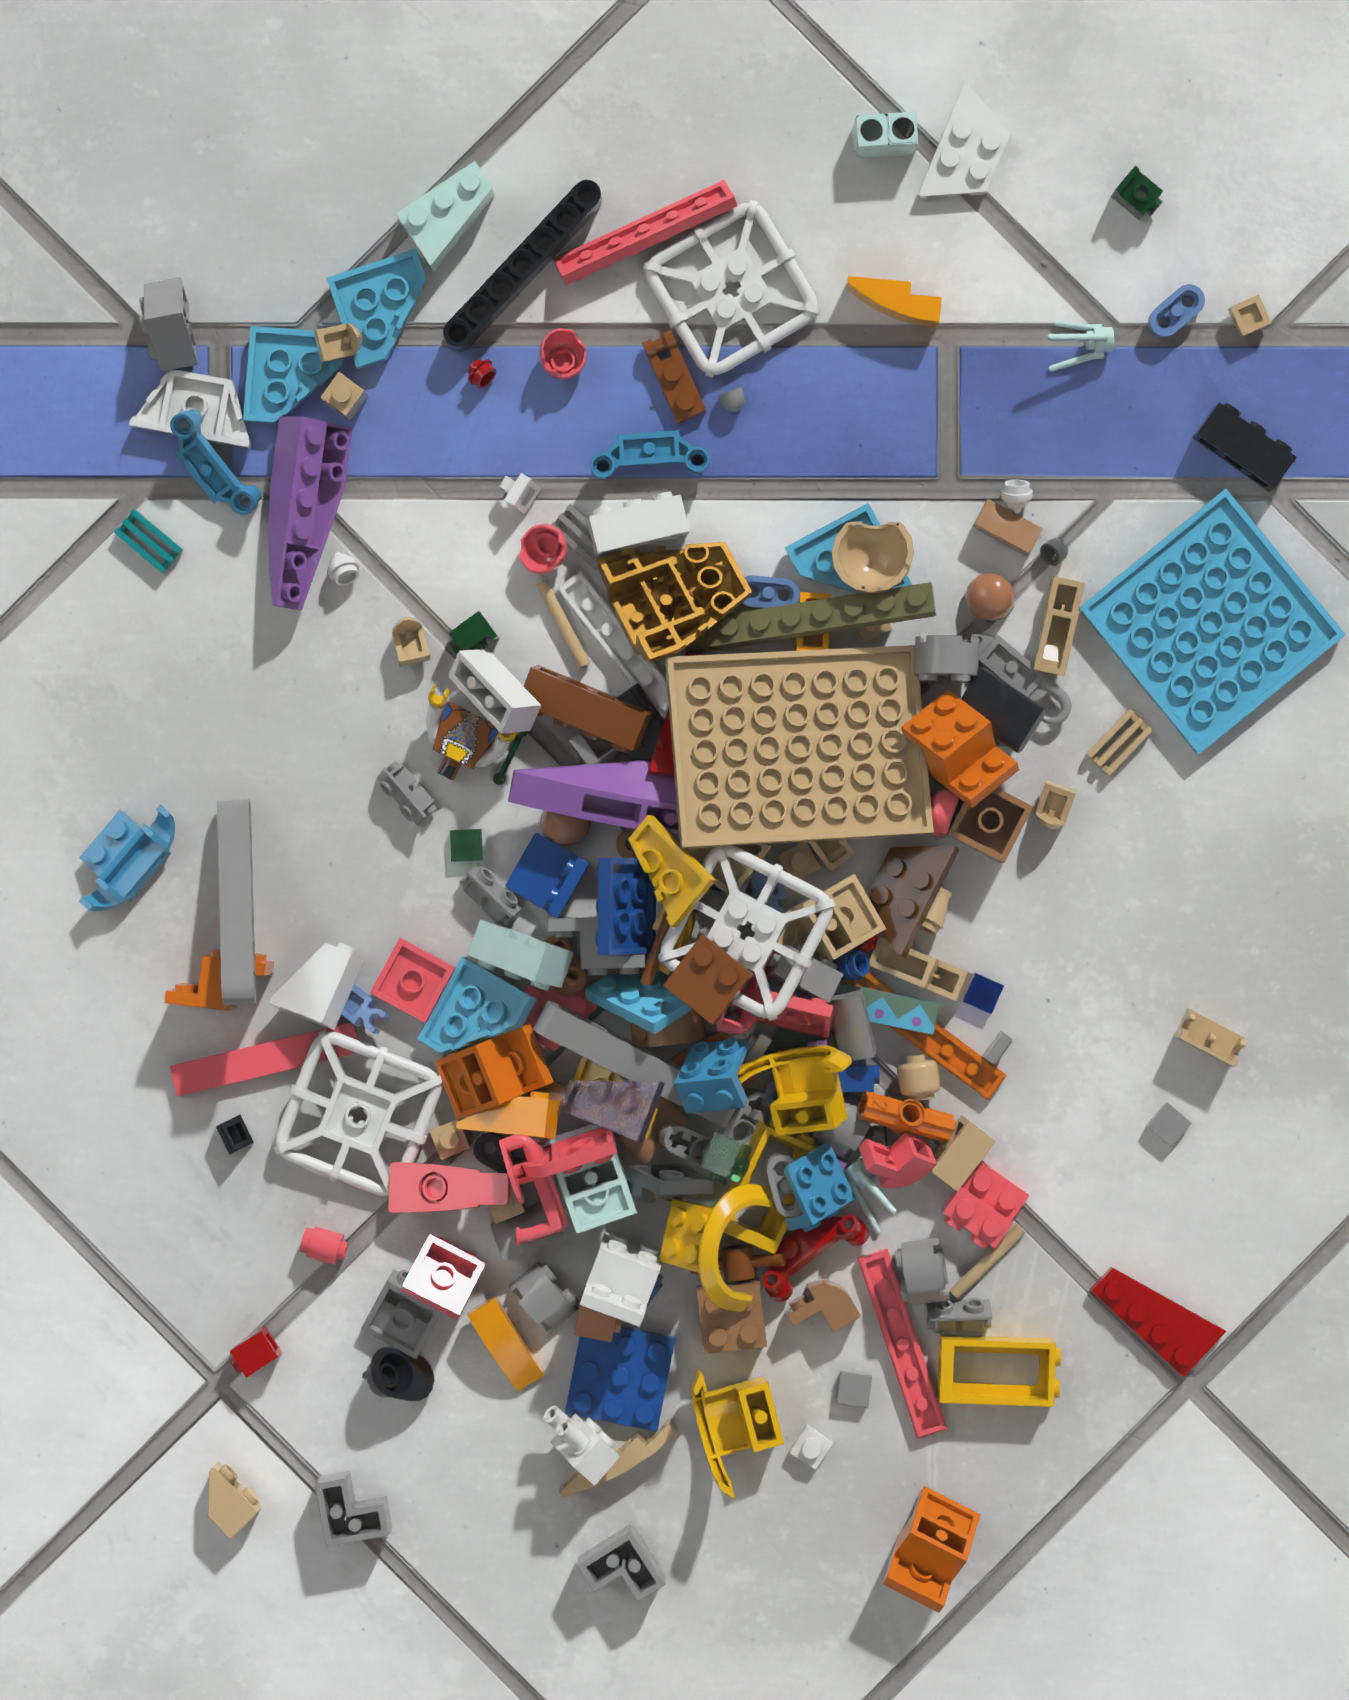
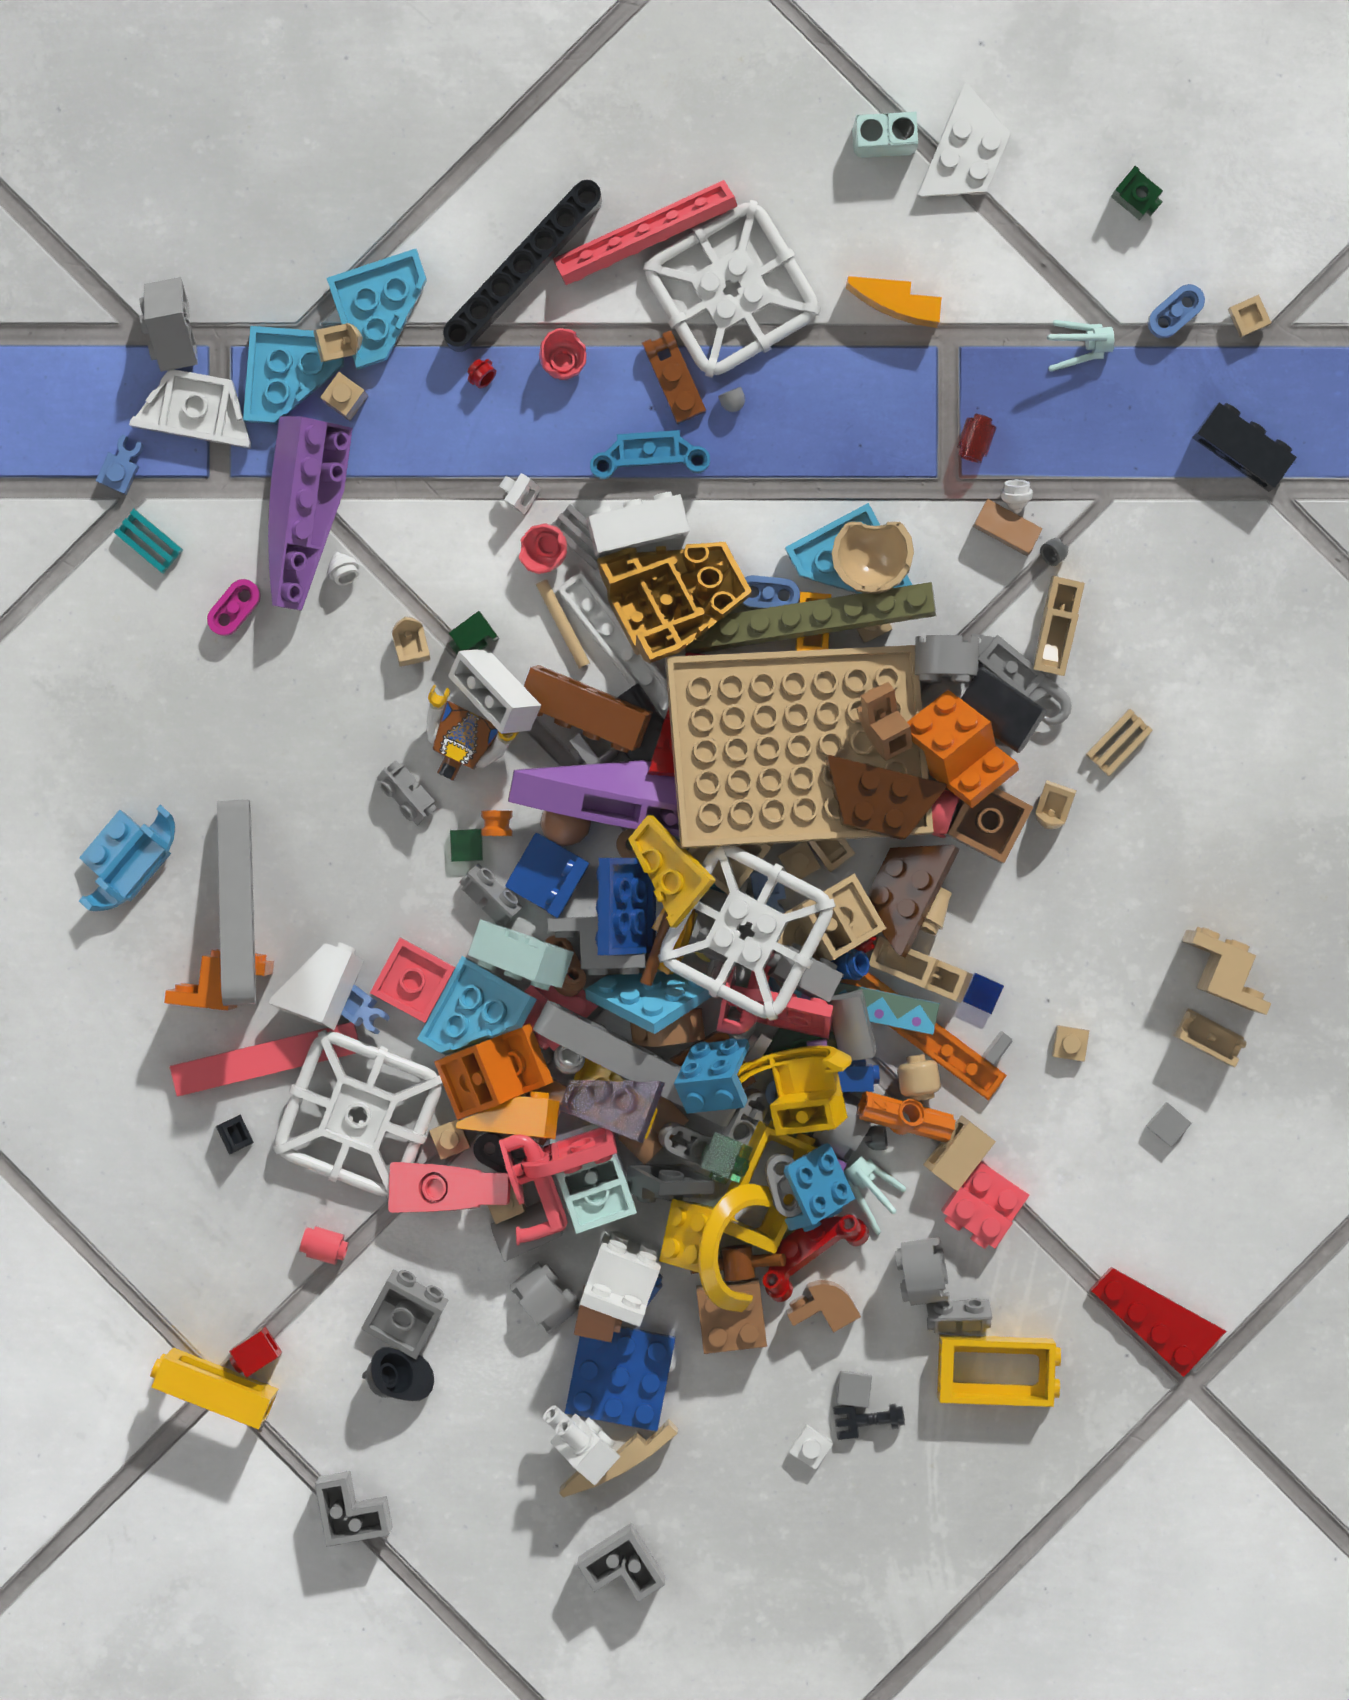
(118, 470): none -> medium blue plate
(208, 467): dark azure plate -> none
(213, 1387): none -> yellow piece
(229, 1502): tan slope -> none
(232, 605): none -> dark pink plate
(443, 1276): plate -> none
(445, 213): light aqua wedge -> none
(496, 823): none -> orange wheel
(500, 778): dark green hinge -> none
(505, 1343): light orange slope -> none
(567, 1060): none -> white plate
(708, 979): dark orange plate -> none
(734, 1421): yellow piece -> none
(853, 1421): none -> black hinge
(880, 798): none -> reddish brown wing
(883, 723): none -> medium nougat brick
(900, 1163): coral brick -> none
(902, 1343): coral tile -> none
(931, 1549): orange bracket -> none
(976, 438): none -> clear red brick
(986, 1261): tan bar -> none
(990, 597): nougat hair -> none
(1070, 1043): none -> tan plate
(1211, 621): medium azure plate -> none
(1227, 969): none -> tan bracket

